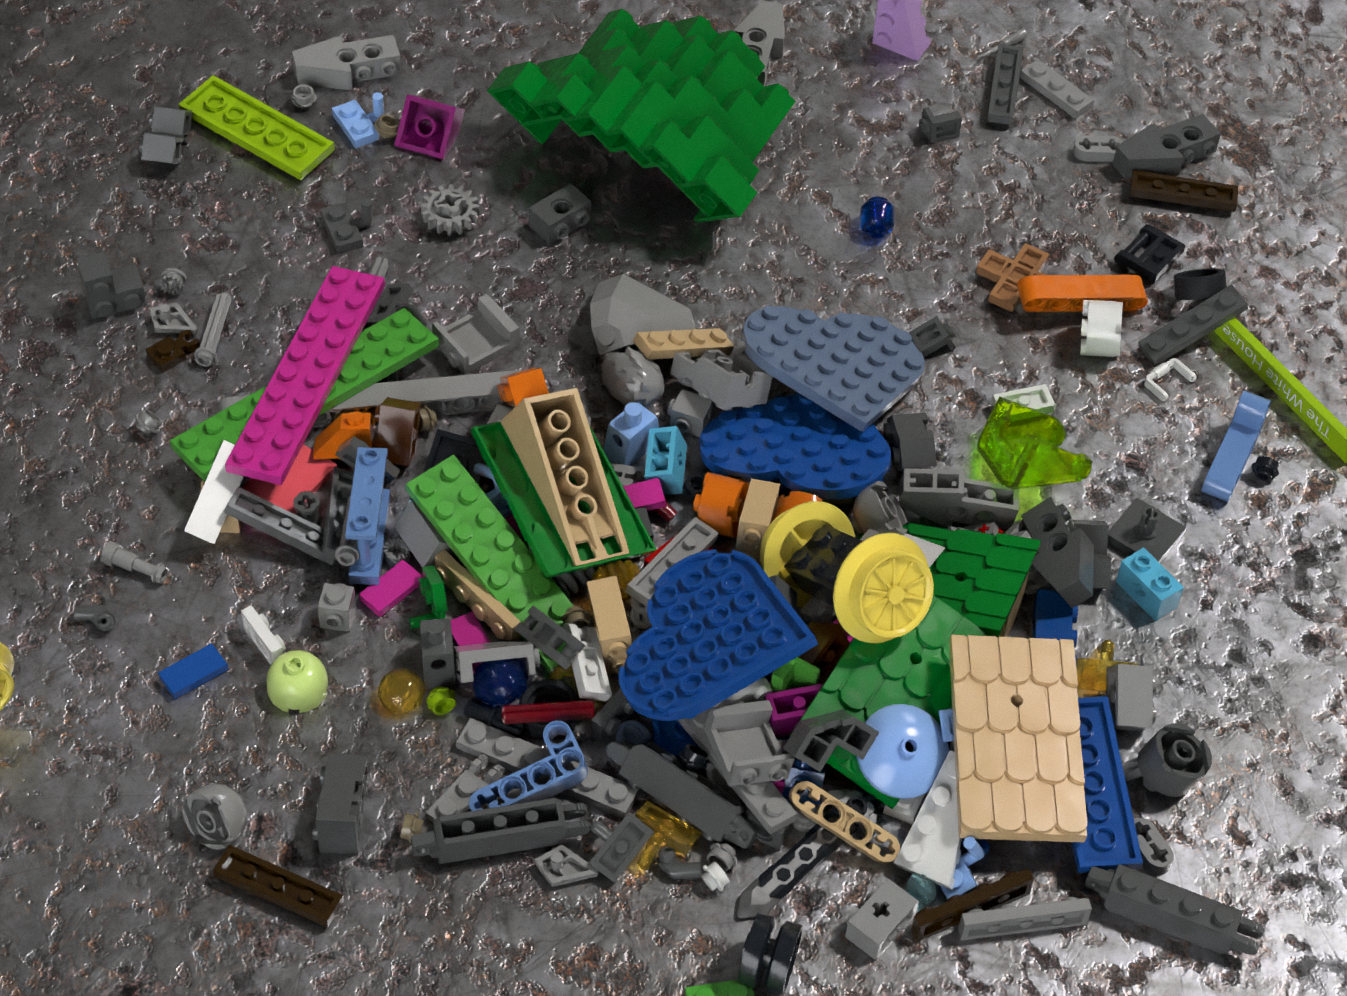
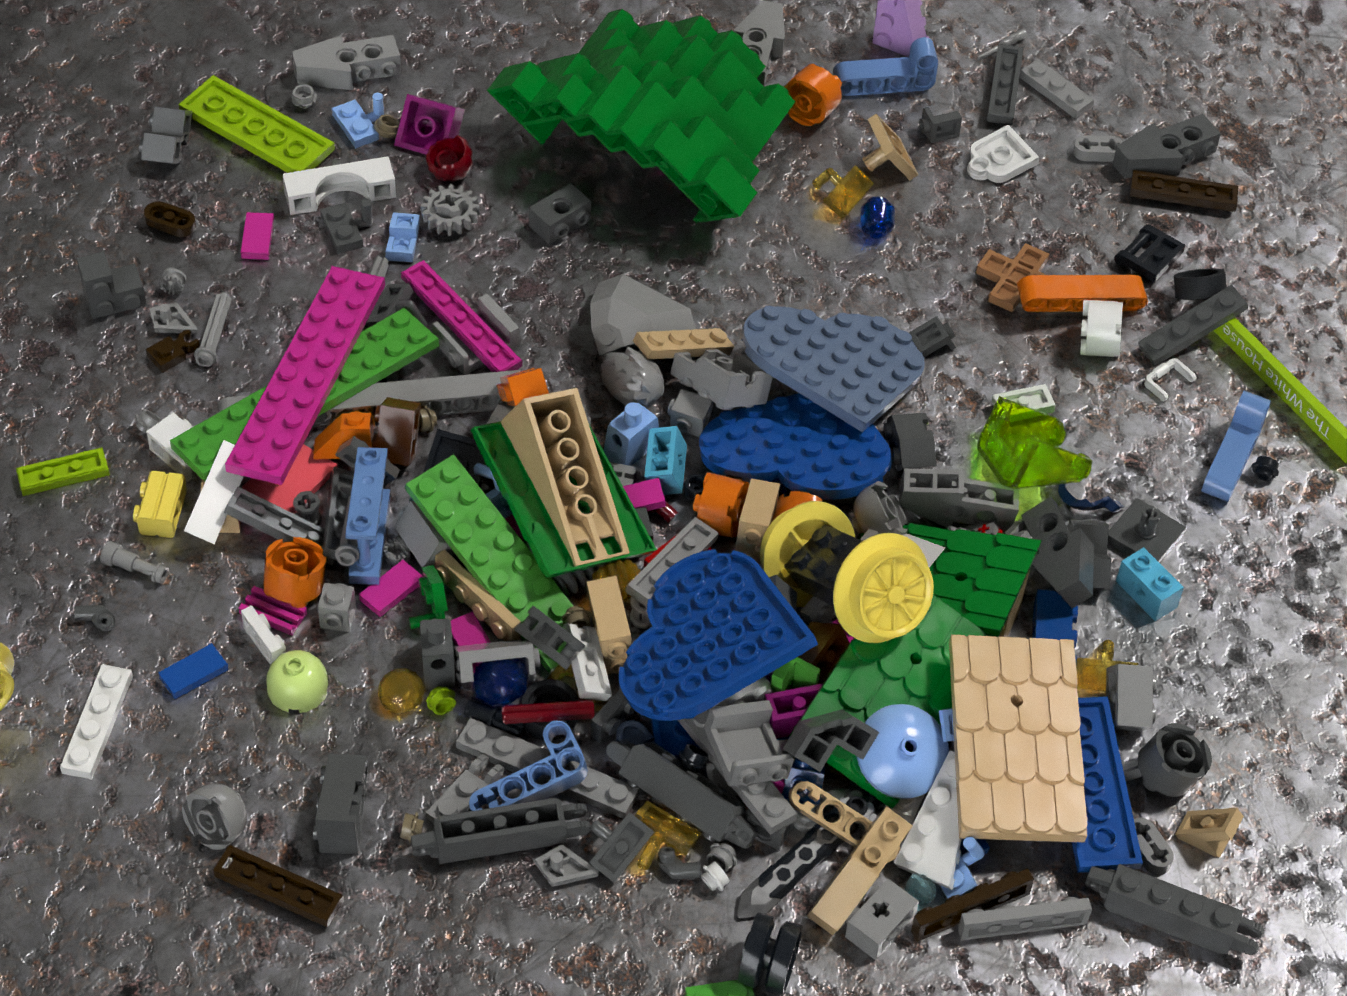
(62, 471): none -> lime tile
(96, 722): none -> white plate
(159, 442): none -> white slope
(160, 504): none -> light yellow brick
(172, 219): none -> dark brown plate
(257, 236): none -> dark pink tile
(275, 608): none -> dark pink tile
(294, 571): none -> orange brick
(309, 187): none -> white arch
(402, 237): none -> light blue slope
(450, 159): none -> dark red hair
(461, 318): none -> dark pink tile
(815, 94): none -> orange brick
(846, 190): none -> clear yellow plate
(859, 871): none -> tan brick
(890, 149): none -> tan tile
(891, 74): none -> medium blue beam
(1000, 156): none -> white plate
(1085, 505): none -> dark blue helmet
(1210, 829): none -> tan slope

